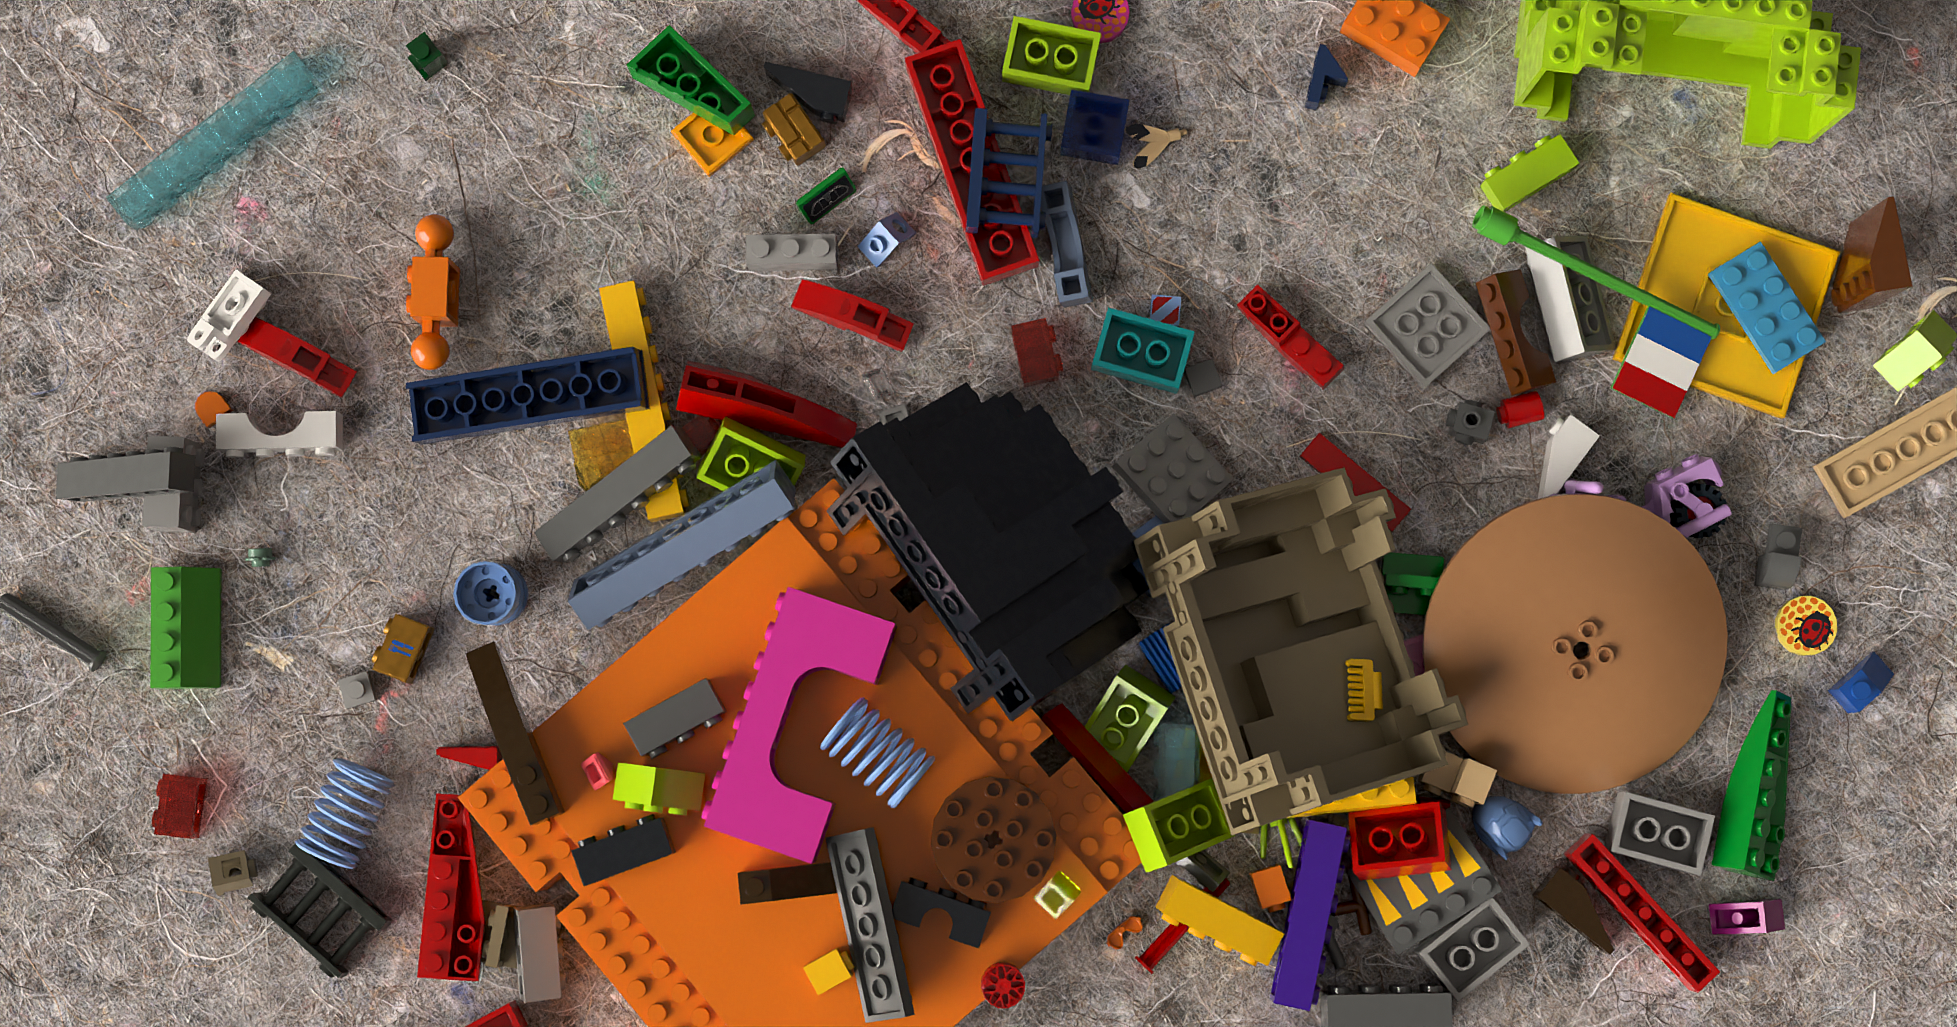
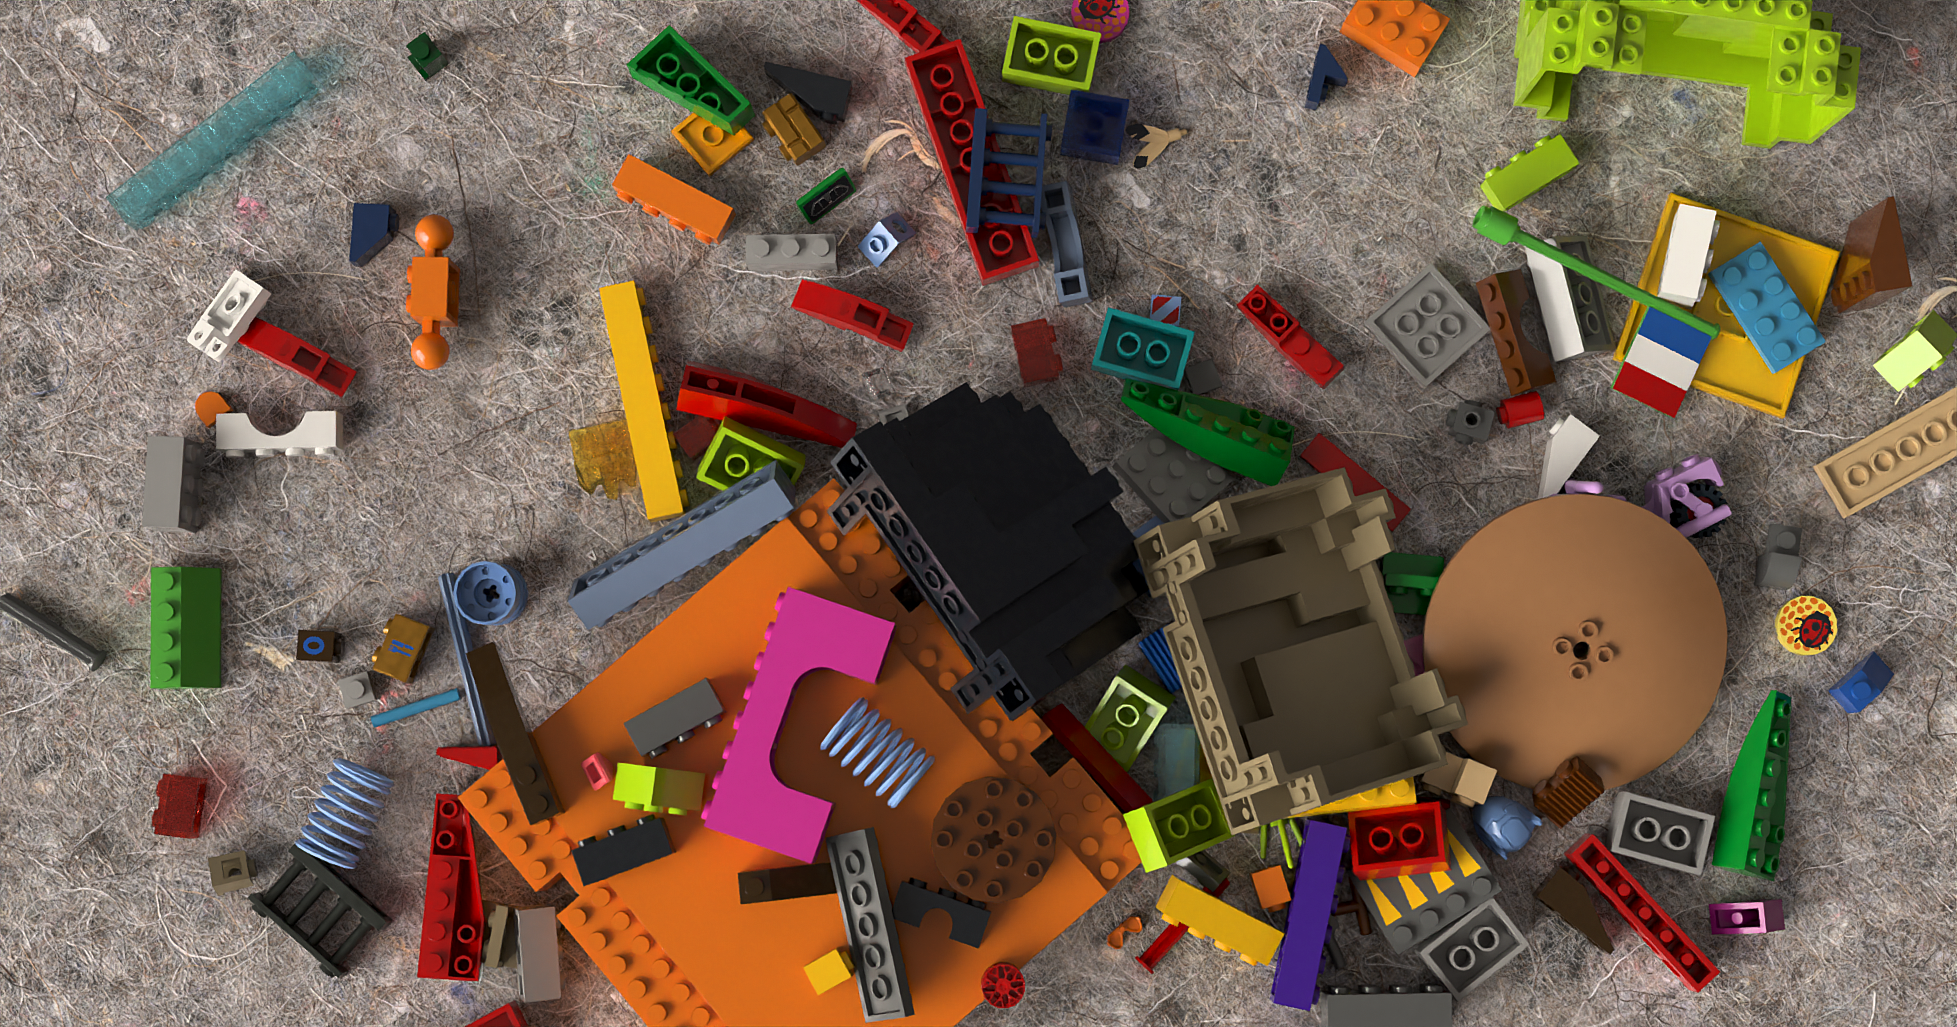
(126, 475): dark grey brick -> none
(260, 557): sand green plate -> none
(320, 646): none -> dark brown brick
(371, 231): none -> dark blue slope
(415, 707): none -> dark azure bar
(463, 645): none -> sand blue axle
(528, 395): dark blue tile -> none
(618, 494): dark grey brick -> none
(674, 200): none -> orange brick
(1057, 894): clear neon green slope -> none
(1216, 429): none -> green wedge
(1369, 693): yellow piece -> none
(1567, 791): none -> reddish brown brick
(1688, 256): none -> white brick

